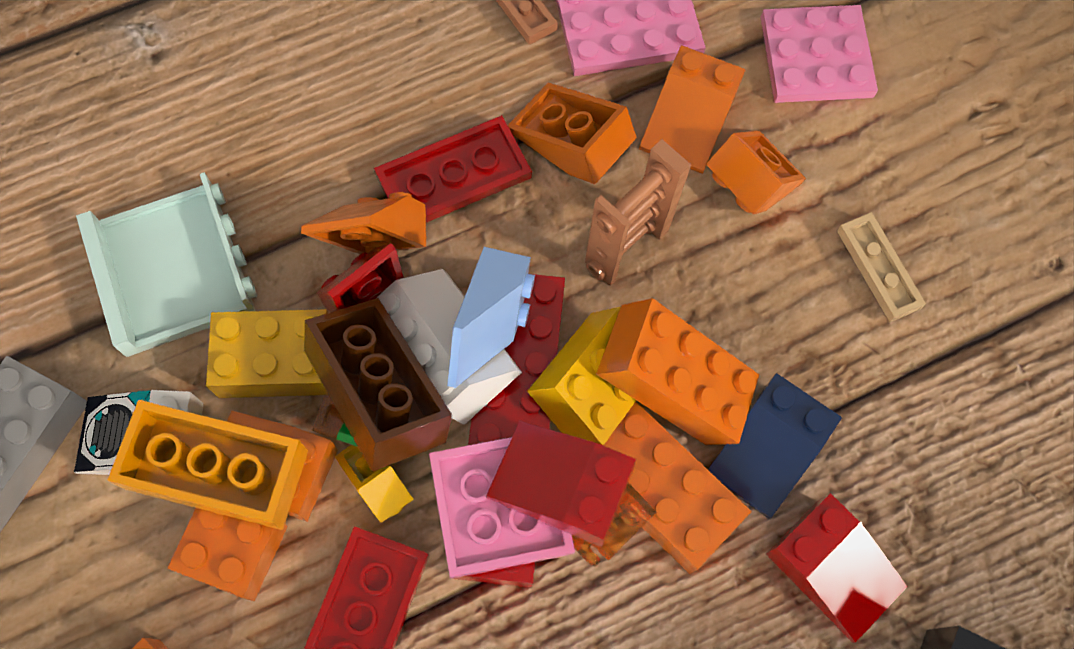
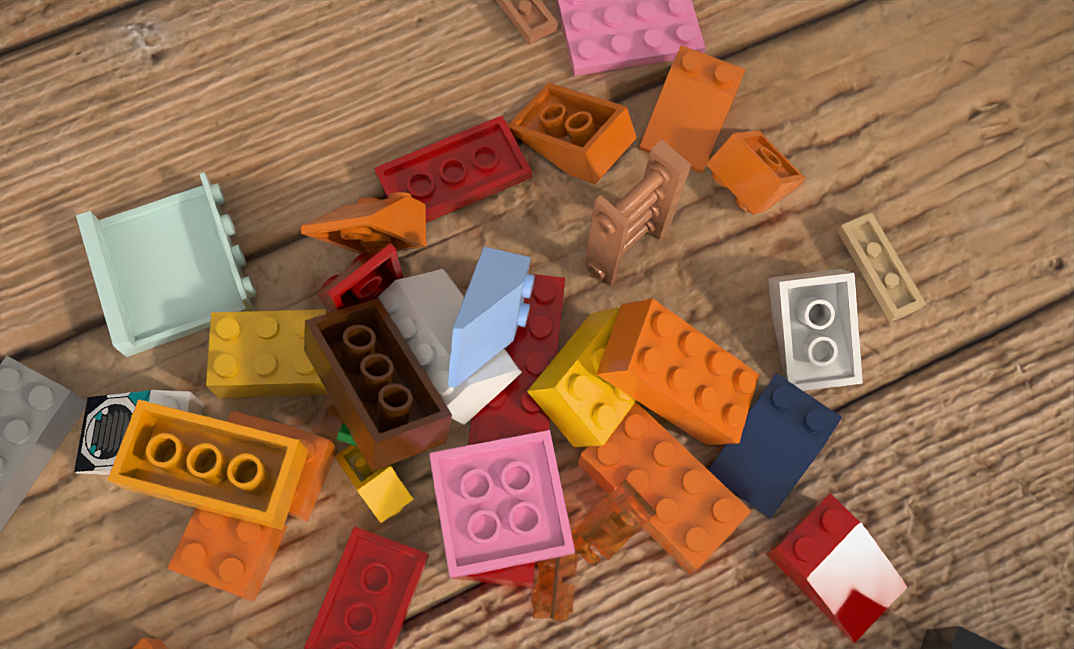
(550, 596): none -> clear orange hinge
(562, 481): red slope -> none
(817, 328): none -> white slope
(818, 53): bright pink plate -> none

